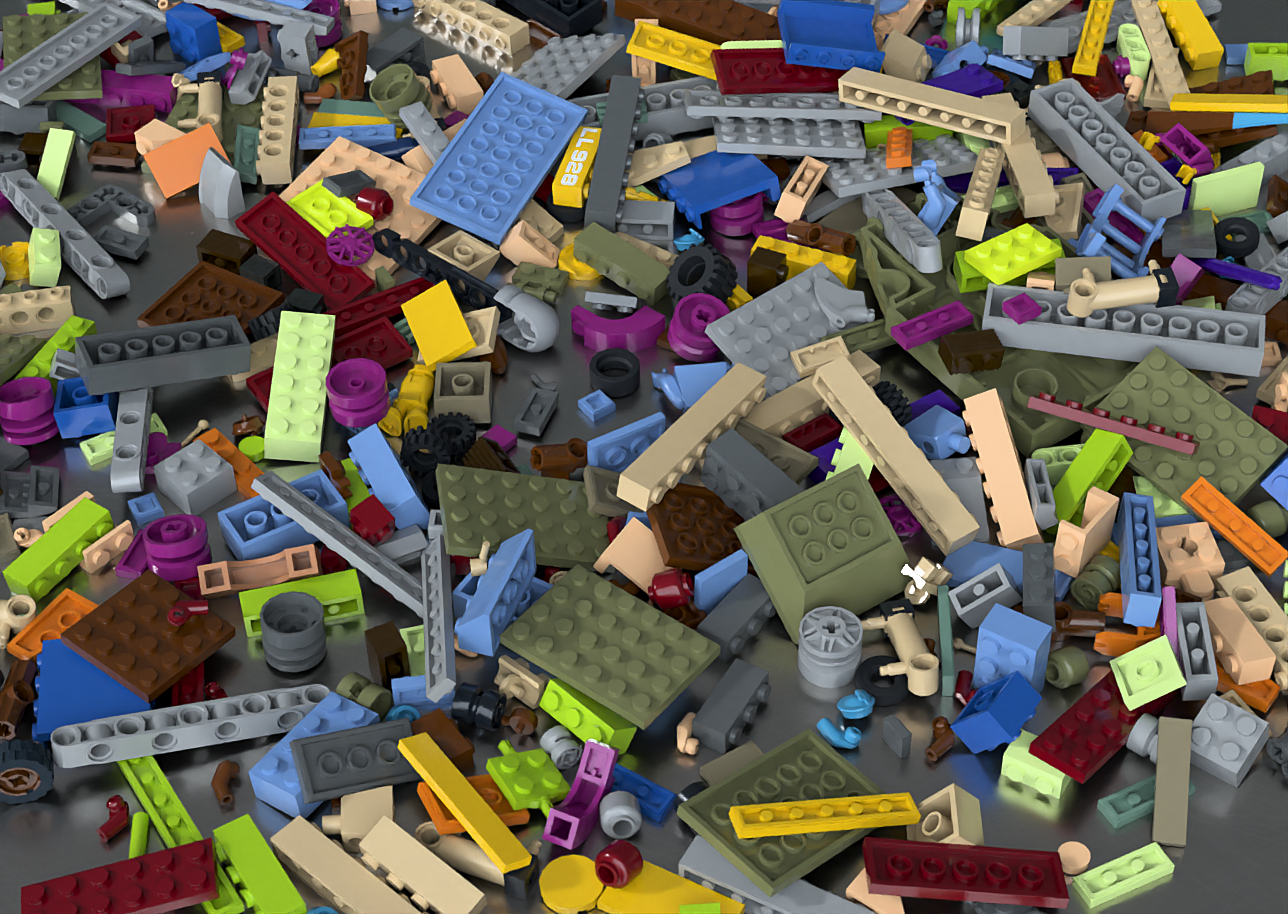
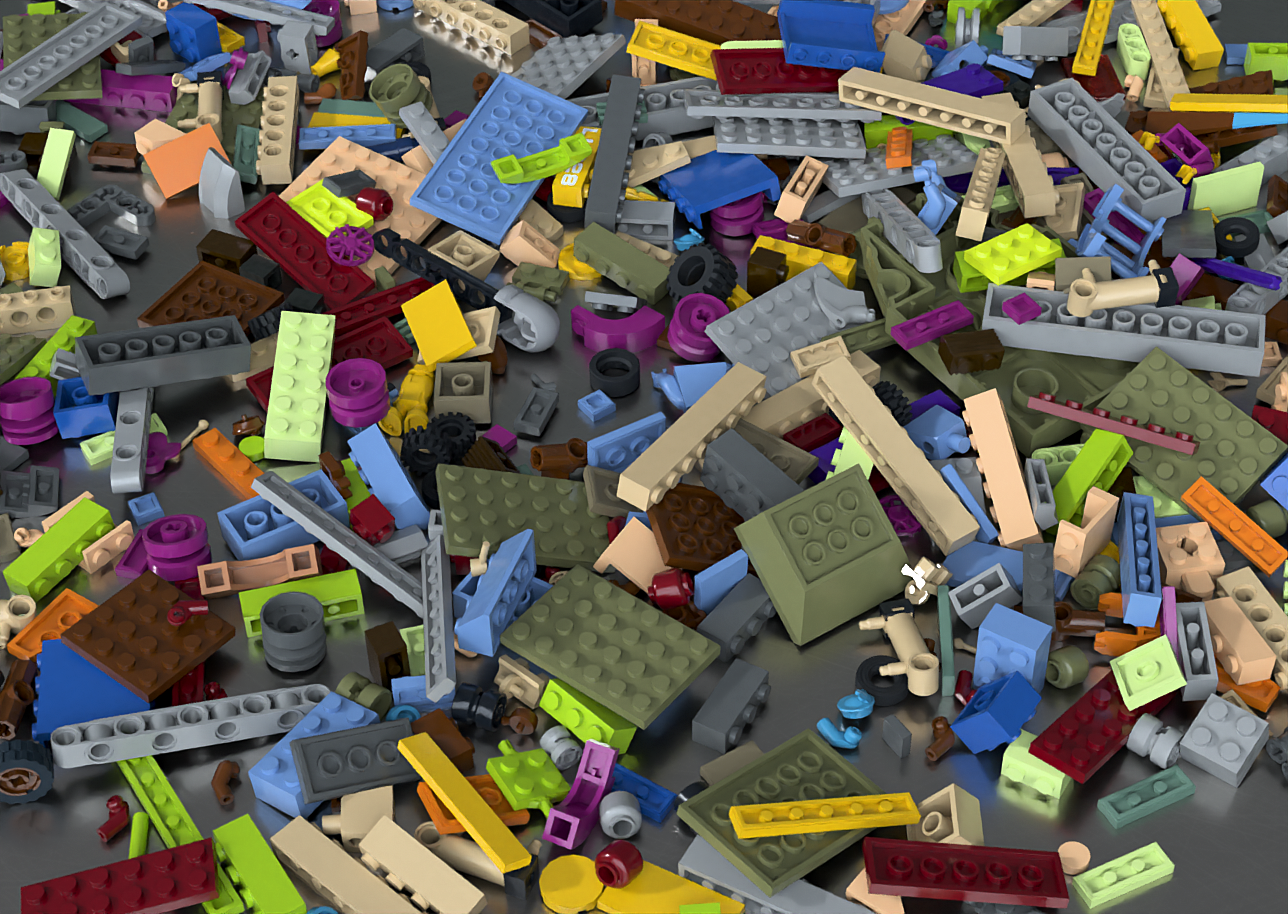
(125, 121): dark red plate -> none
(195, 478): light grey brick -> none
(456, 83): light nougat brick -> none
(543, 164): none -> lime slope
(684, 731): light nougat arm -> none
(830, 646): light grey wheel -> none
(987, 532): none -> medium blue tile
(1054, 71): yellow axle -> none
(1121, 66): magenta plate -> none
(1172, 781): dark tan tile -> none

